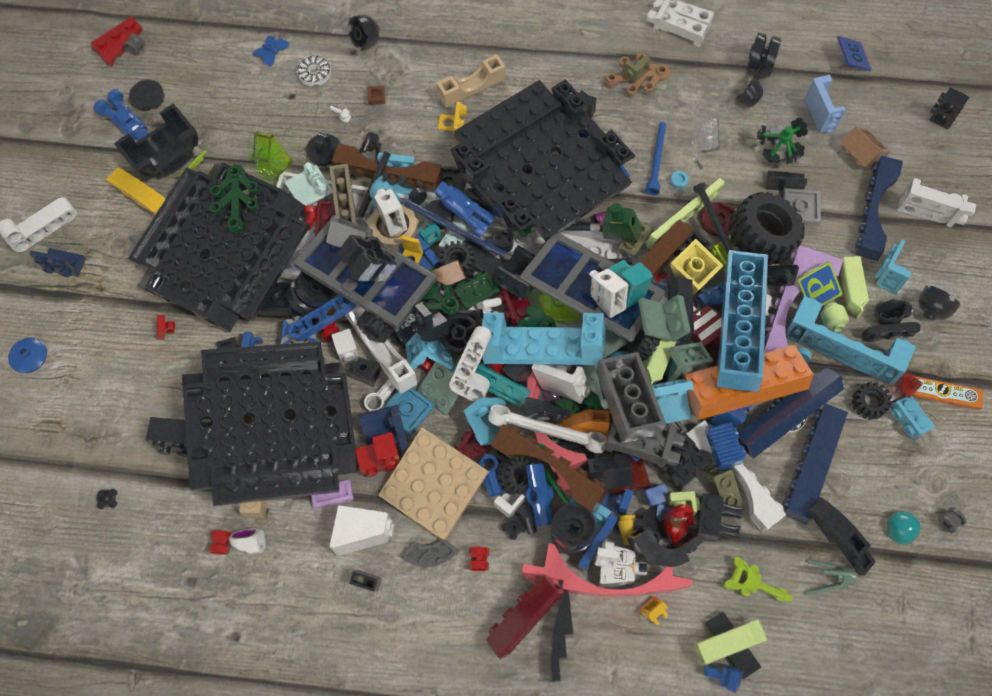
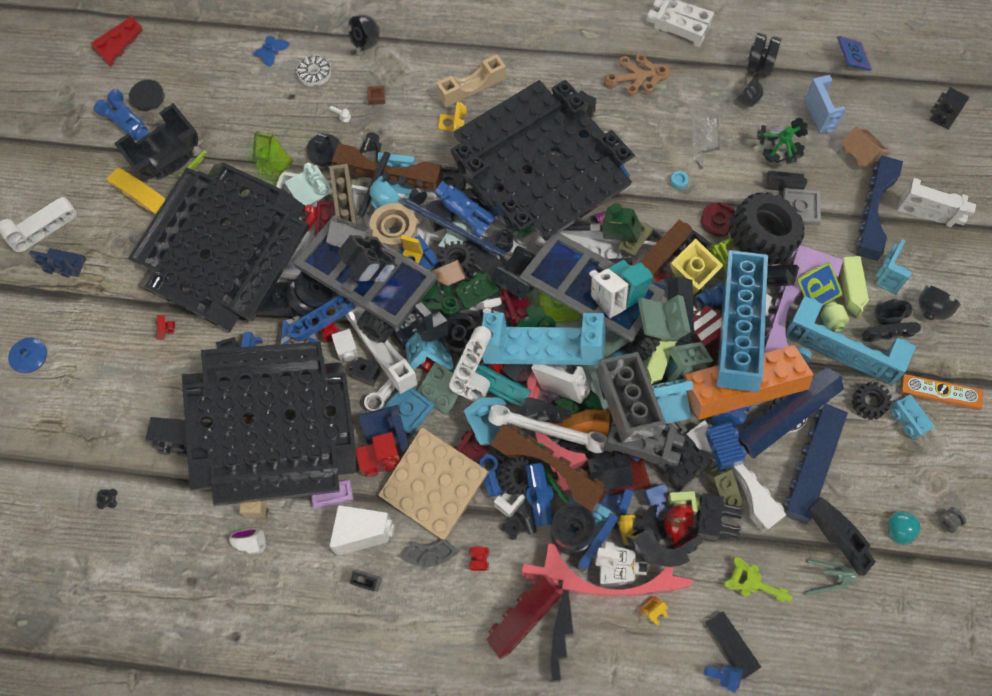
(134, 44): dark grey wheel -> none
(219, 542): red wheel -> none
(234, 196): dark green plant -> none
(387, 204): white torso -> none
(430, 234): teal tile -> none
(637, 70): olive bracket -> none
(653, 186): blue piece -> none
(685, 213): yellowish green tile -> none
(700, 189): black bar -> none
(730, 642): yellowish green piece -> none
(908, 384): clear red slope -> none

